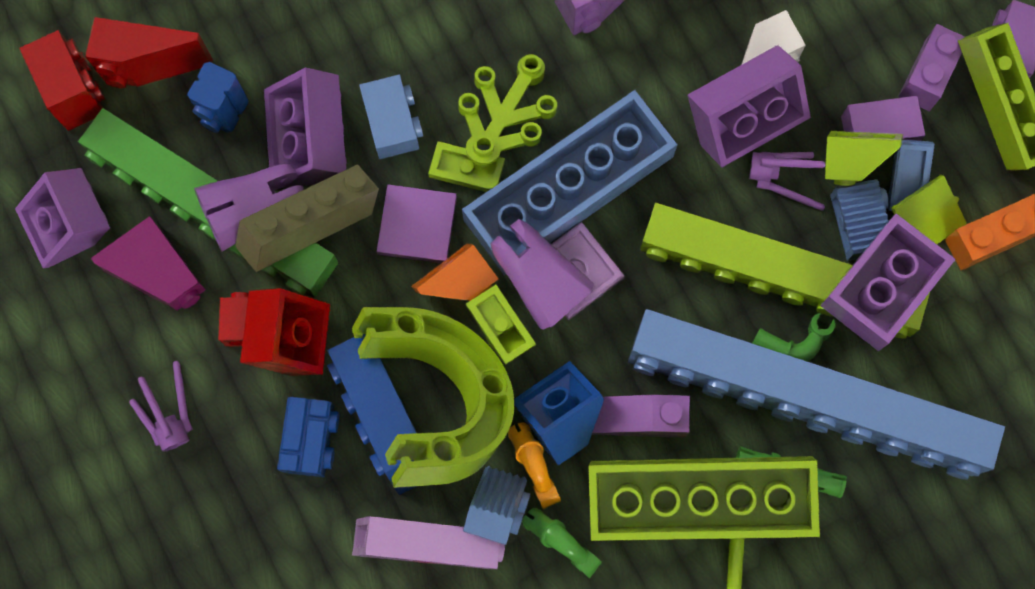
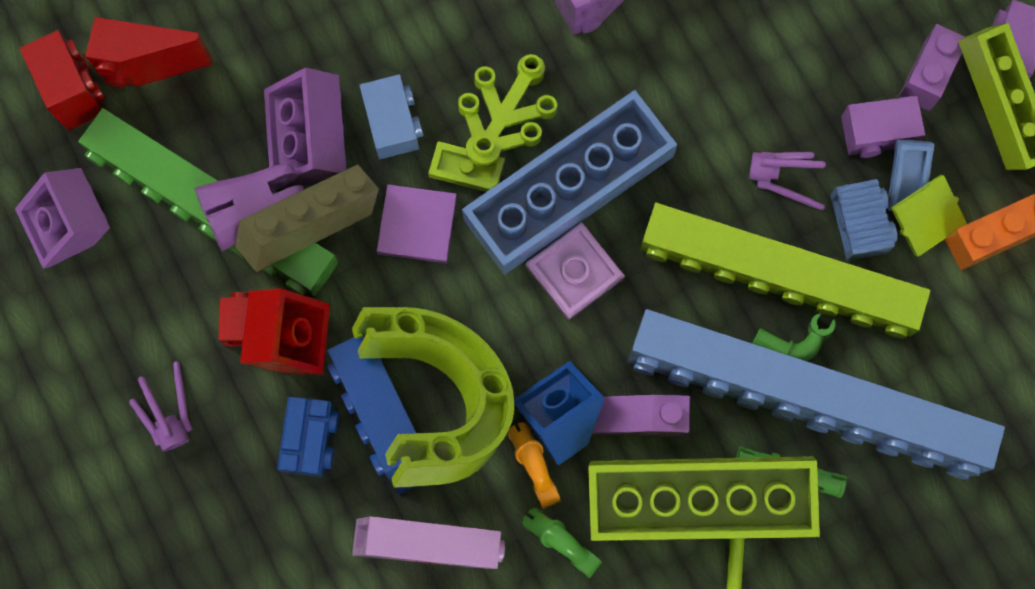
(151, 265): magenta slope -> none
(217, 98): blue brick -> none
(459, 276): orange slope -> none
(497, 506): medium blue brick -> none
(500, 324): lime slope -> none
(541, 275): medium lavender piece -> none
(749, 105): medium lavender brick -> none
(773, 32): white slope -> none
(857, 154): lime slope -> none
(888, 282): medium lavender brick -> none

